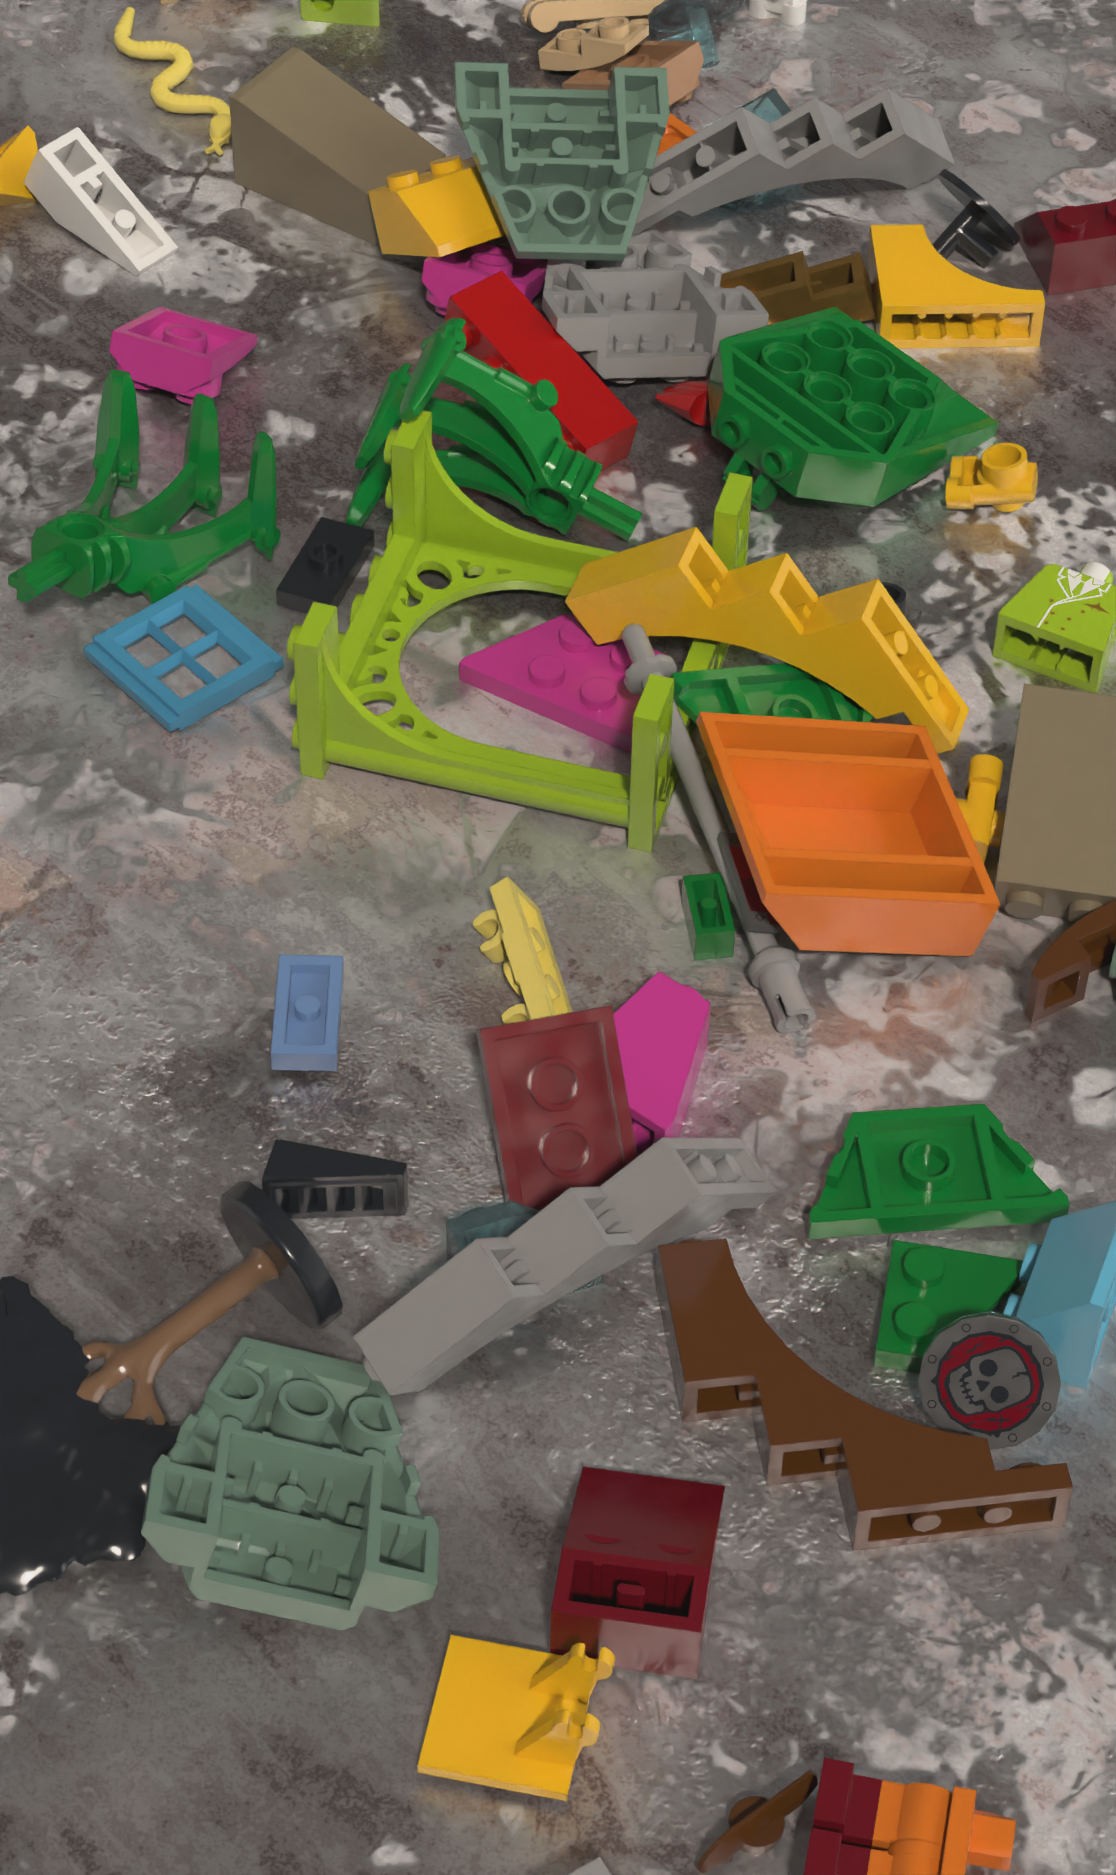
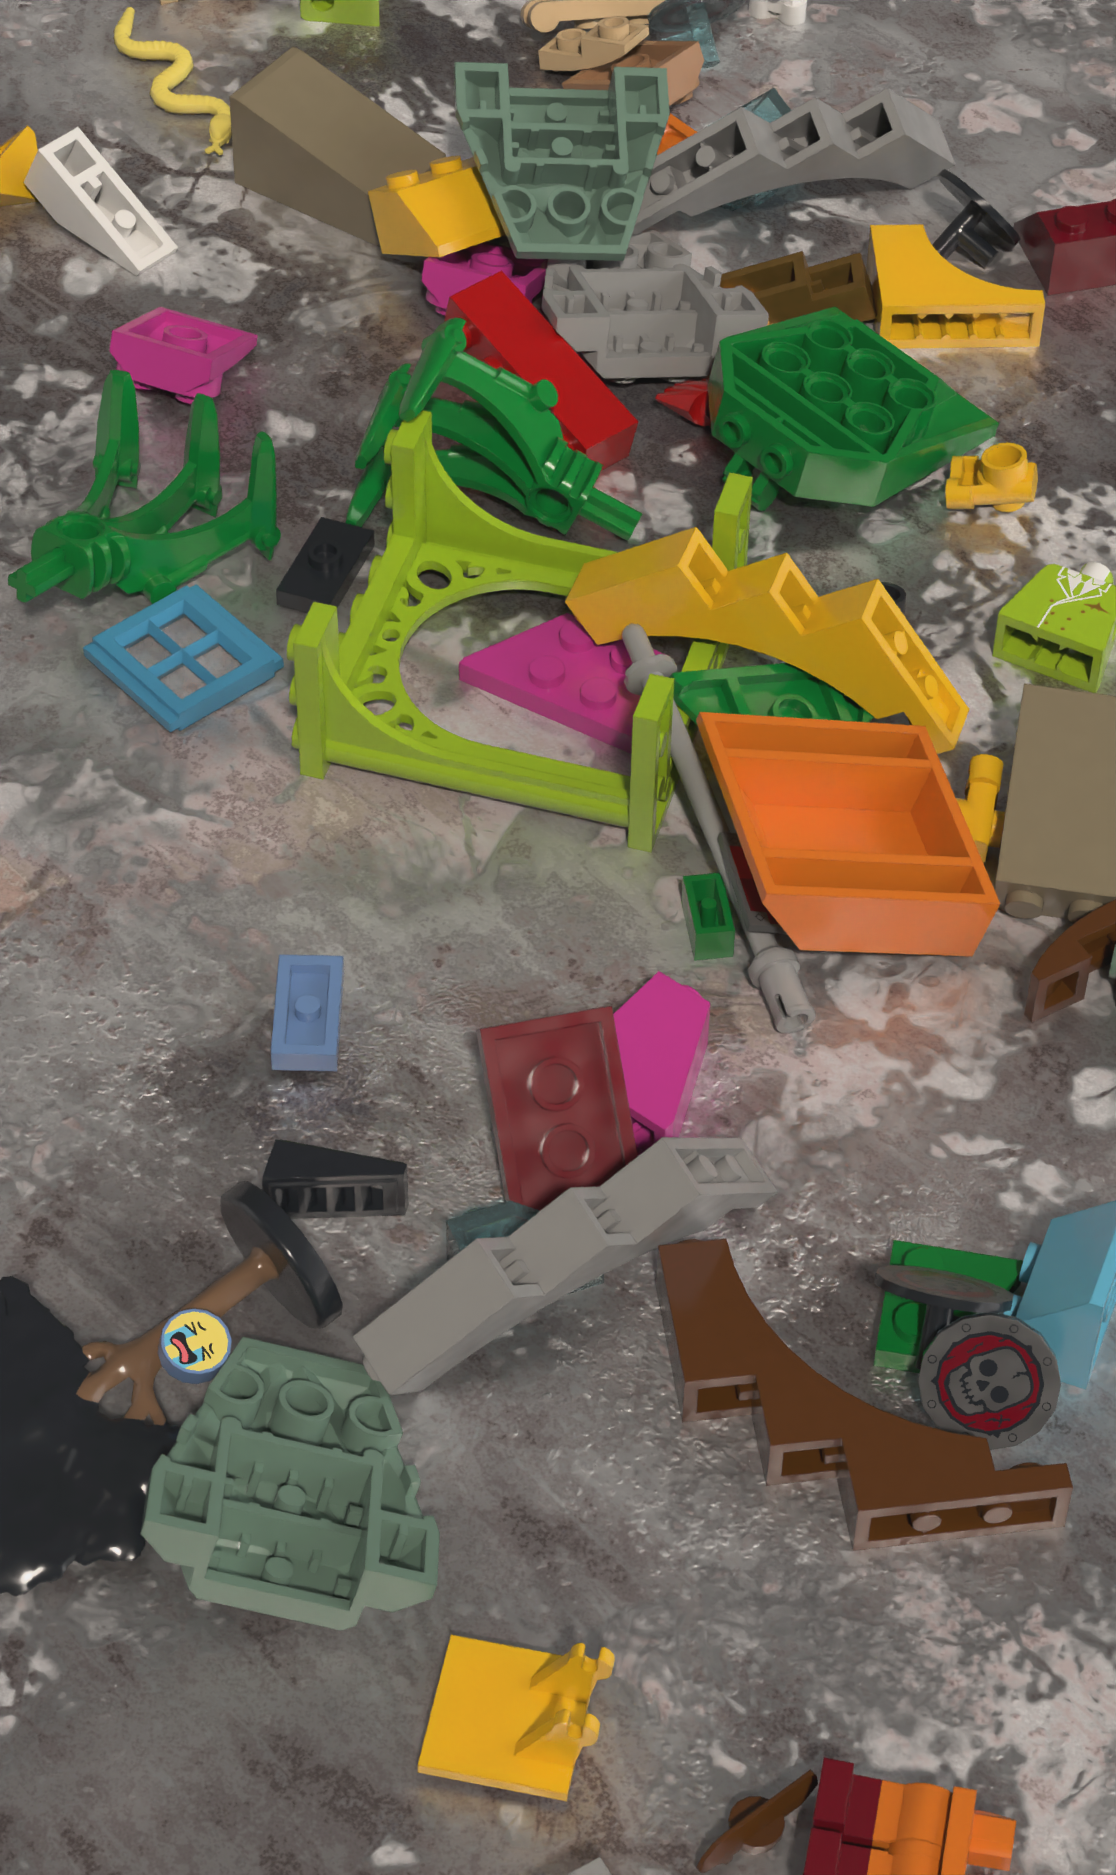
(194, 1346): none -> tile
(525, 942): light yellow plate -> none
(637, 1570): dark red slope -> none
(930, 1175): green wing -> none
(942, 1294): none -> shield

